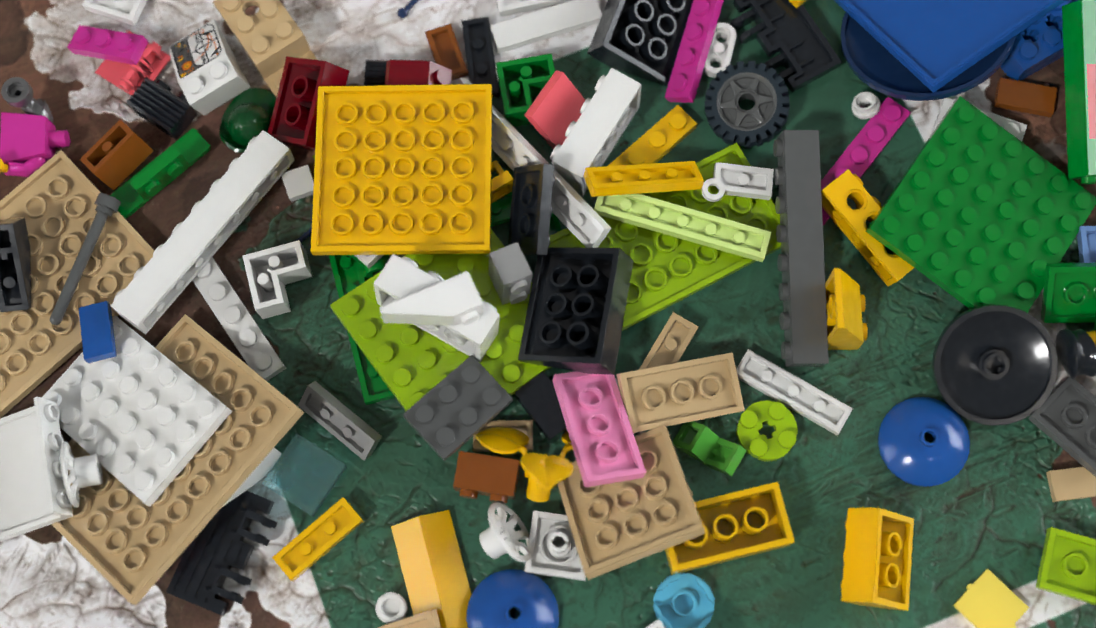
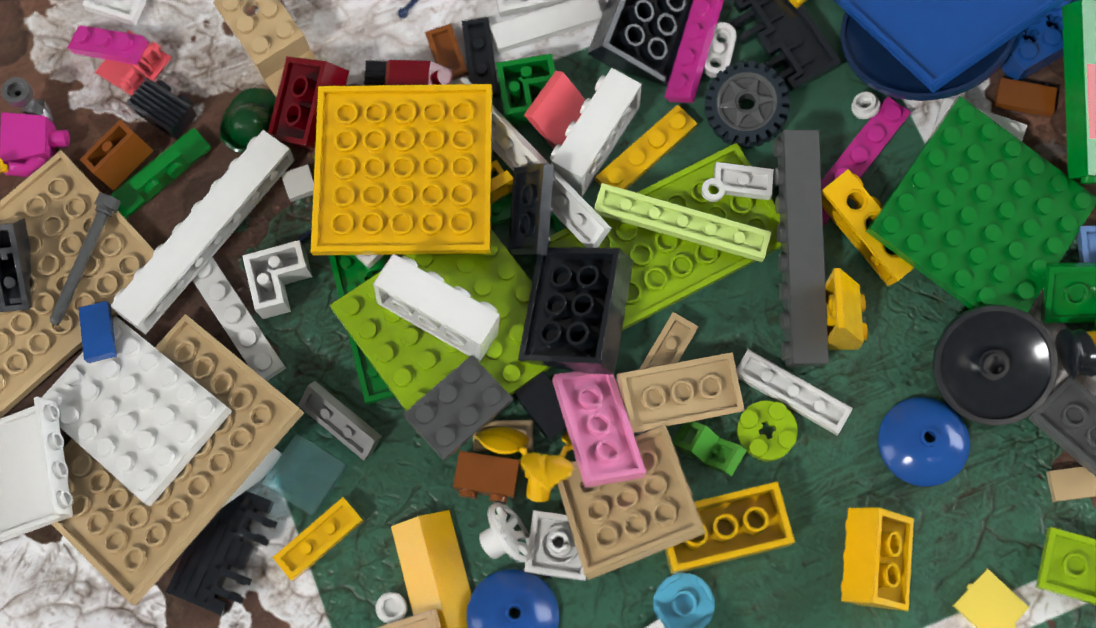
(83, 470): white wheel -> none
(207, 68): white slope -> none
(441, 304): white slope -> none
(510, 274): light grey brick -> none
(643, 178): yellow plate -> none

